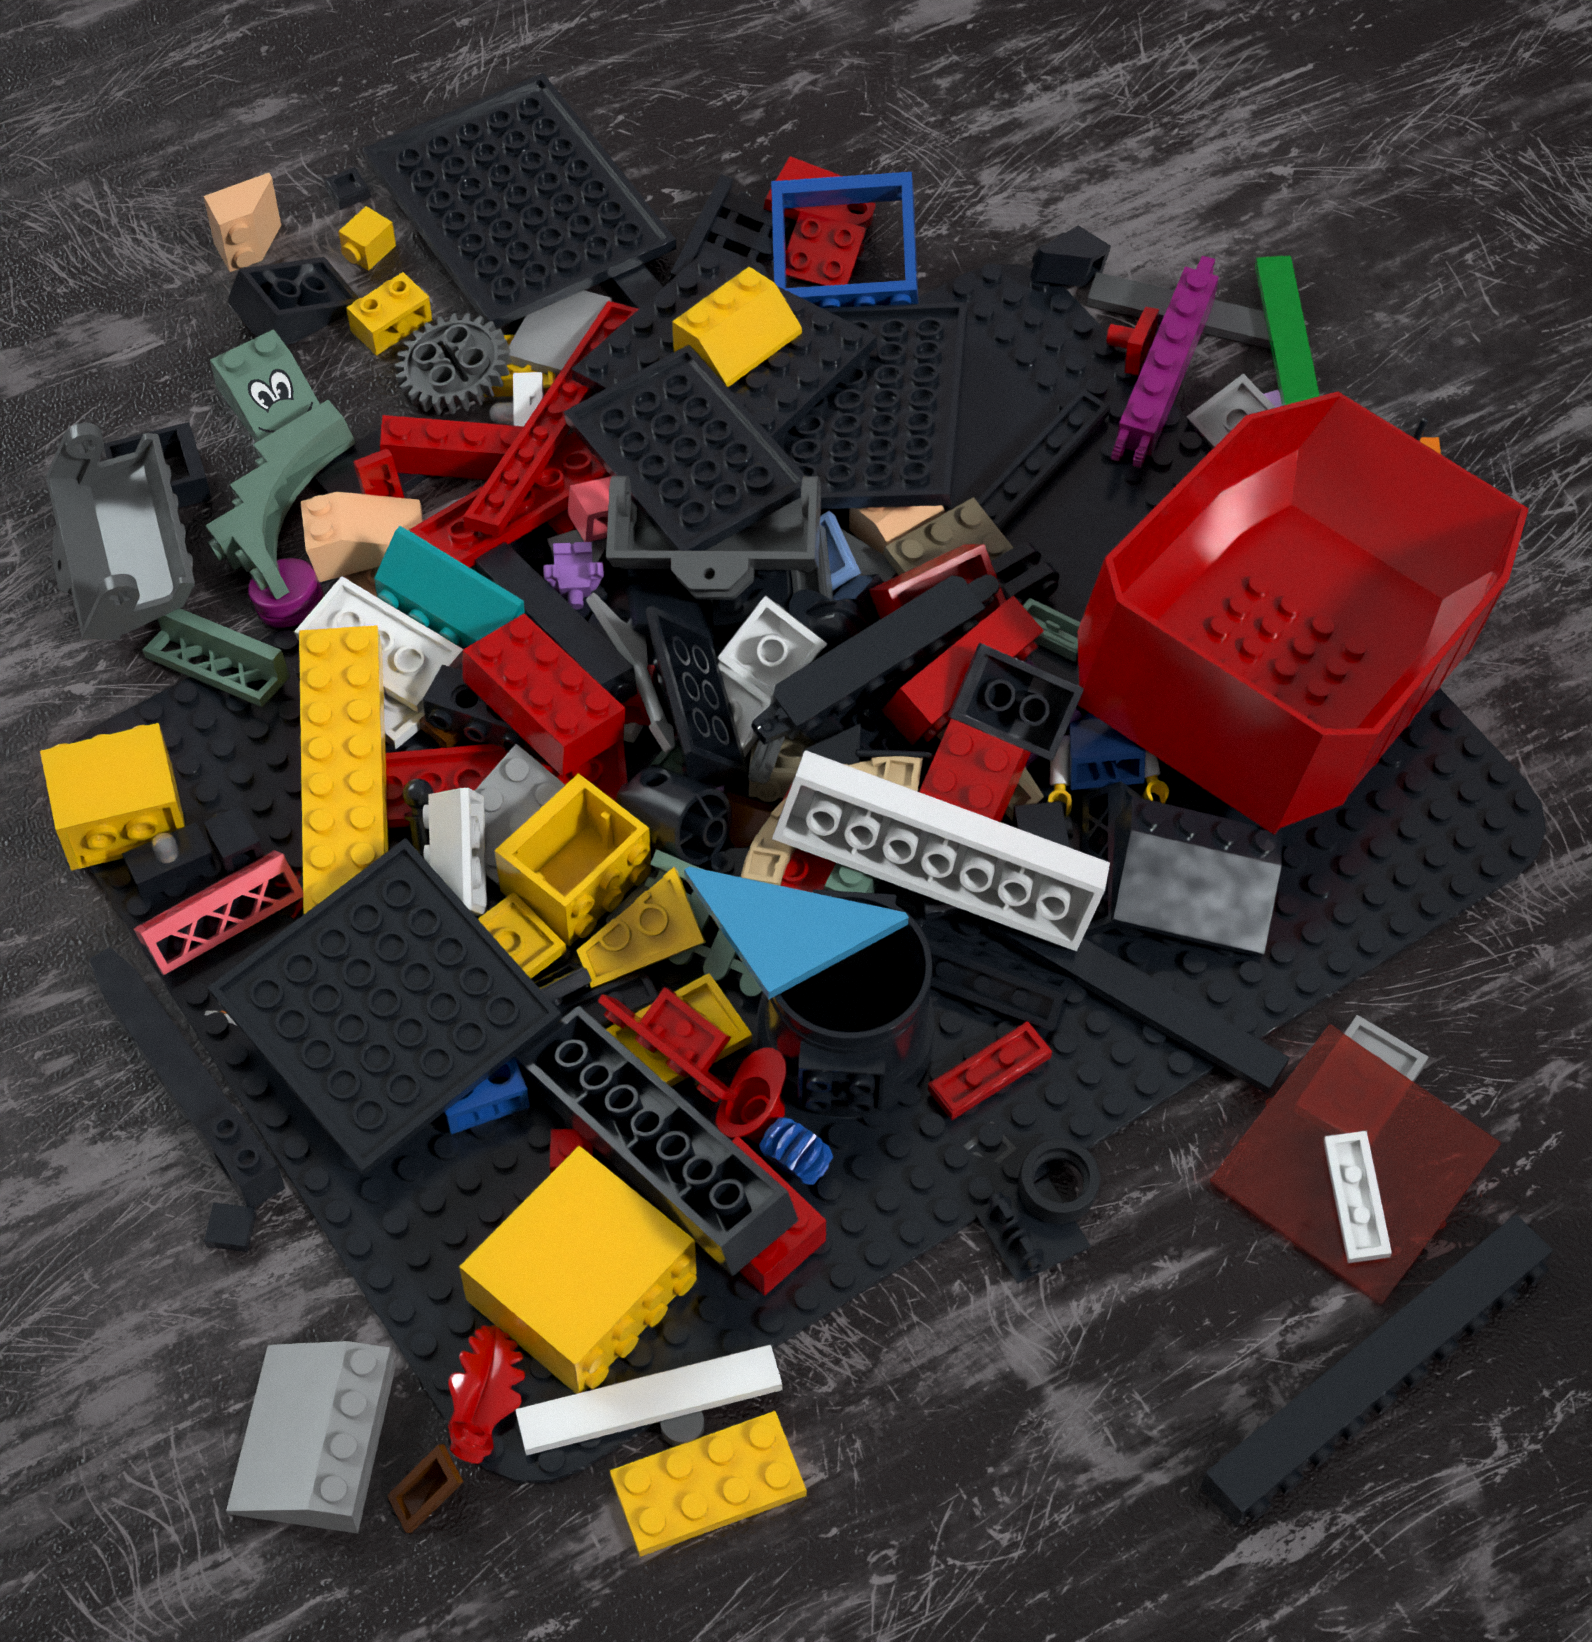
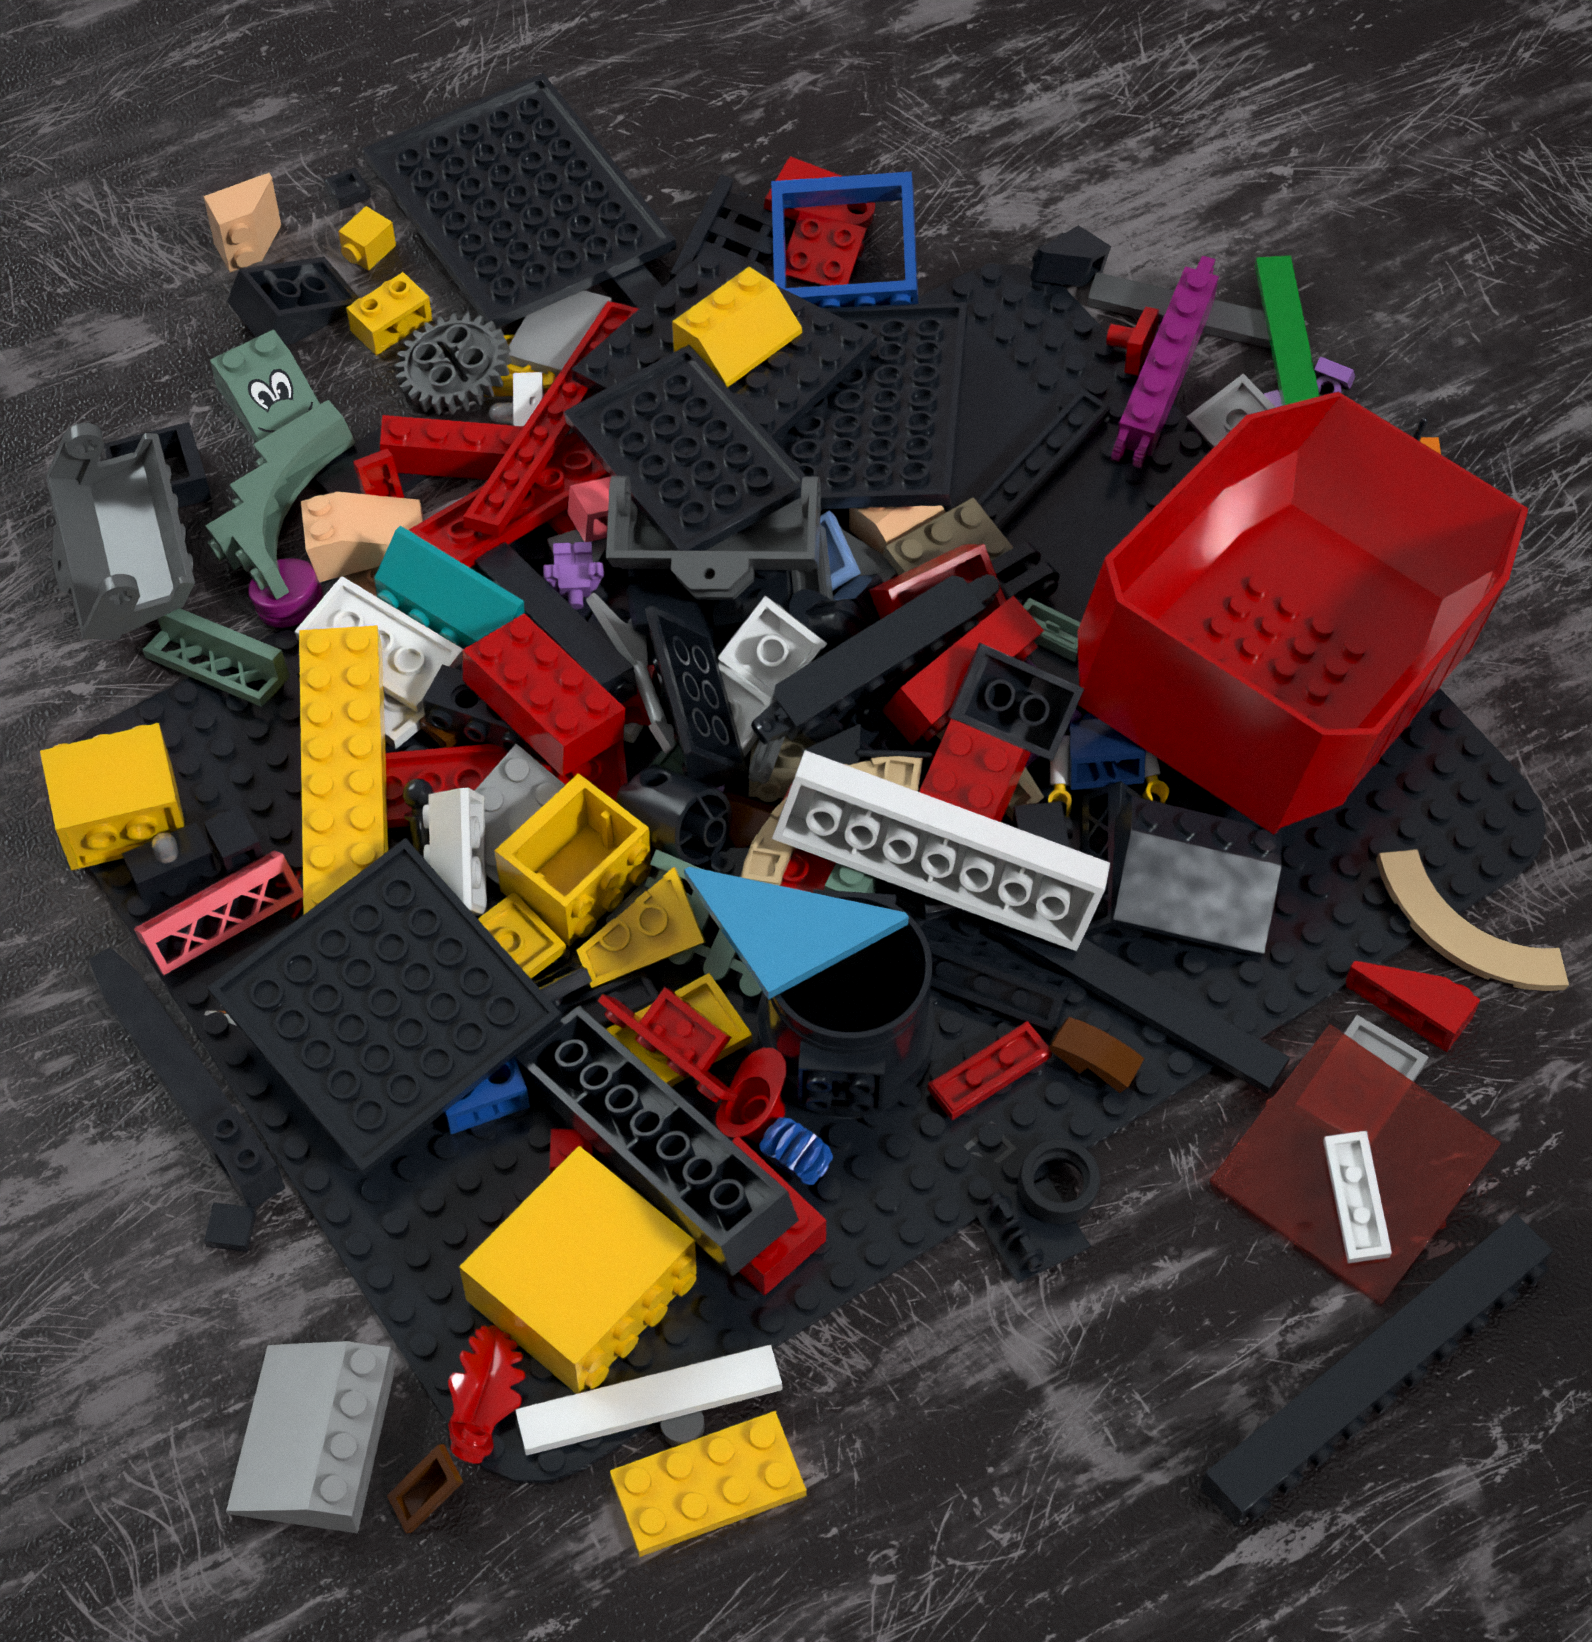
(1089, 1047): none -> reddish brown slope
(1334, 374): none -> medium lavender tile
(1418, 1000): none -> red slope
(1458, 939): none -> tan tile

